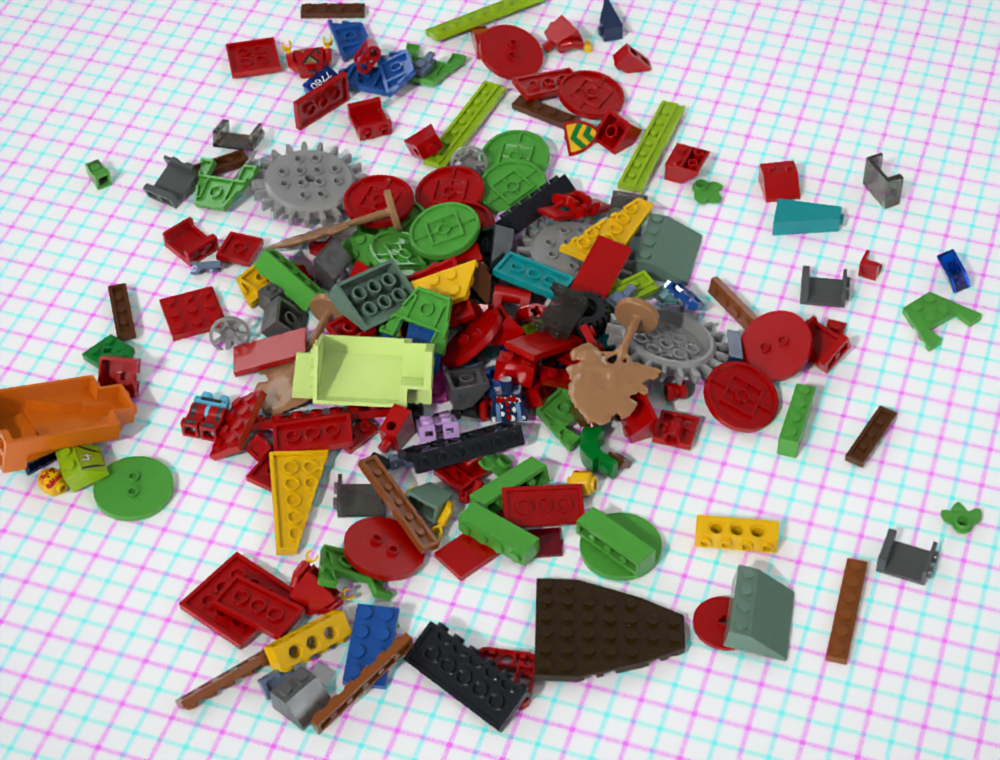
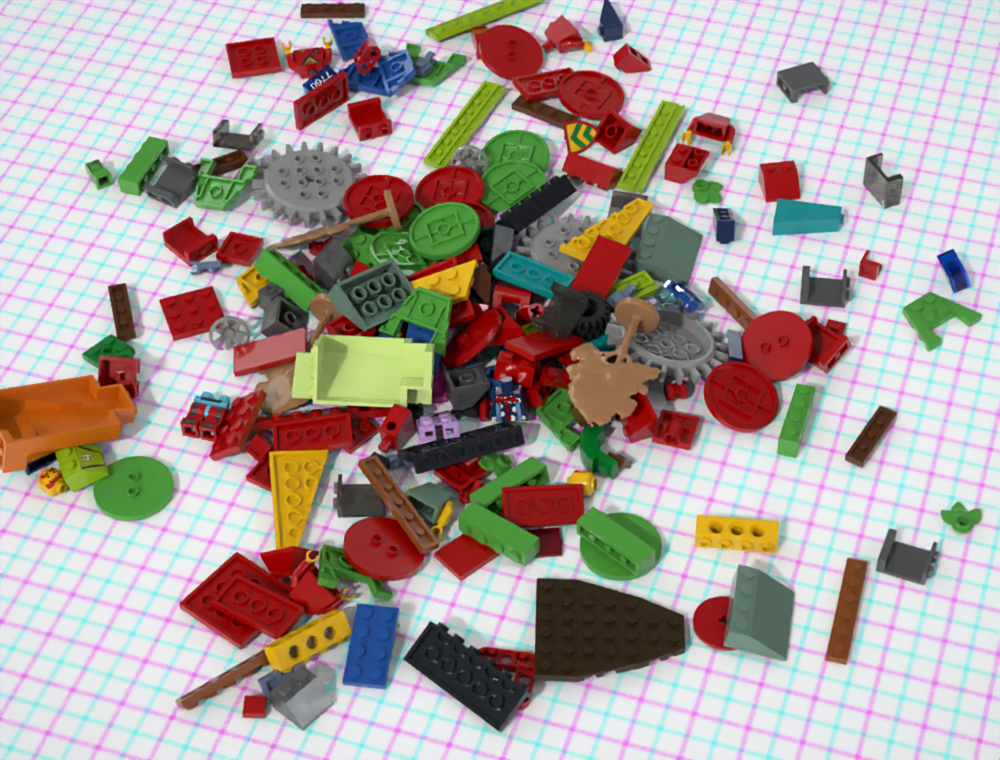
(143, 166): none -> bright green brick
(254, 706): none -> red tile
(285, 560): none -> red slope
(362, 683): dark orange plate -> none
(424, 143): red torso -> none
(573, 206): red piece -> none
(589, 333): red wing -> none
(591, 171): none -> red slope
(712, 127): none -> red torso
(723, 225): none -> dark blue slope
(801, 78): none -> dark grey panel

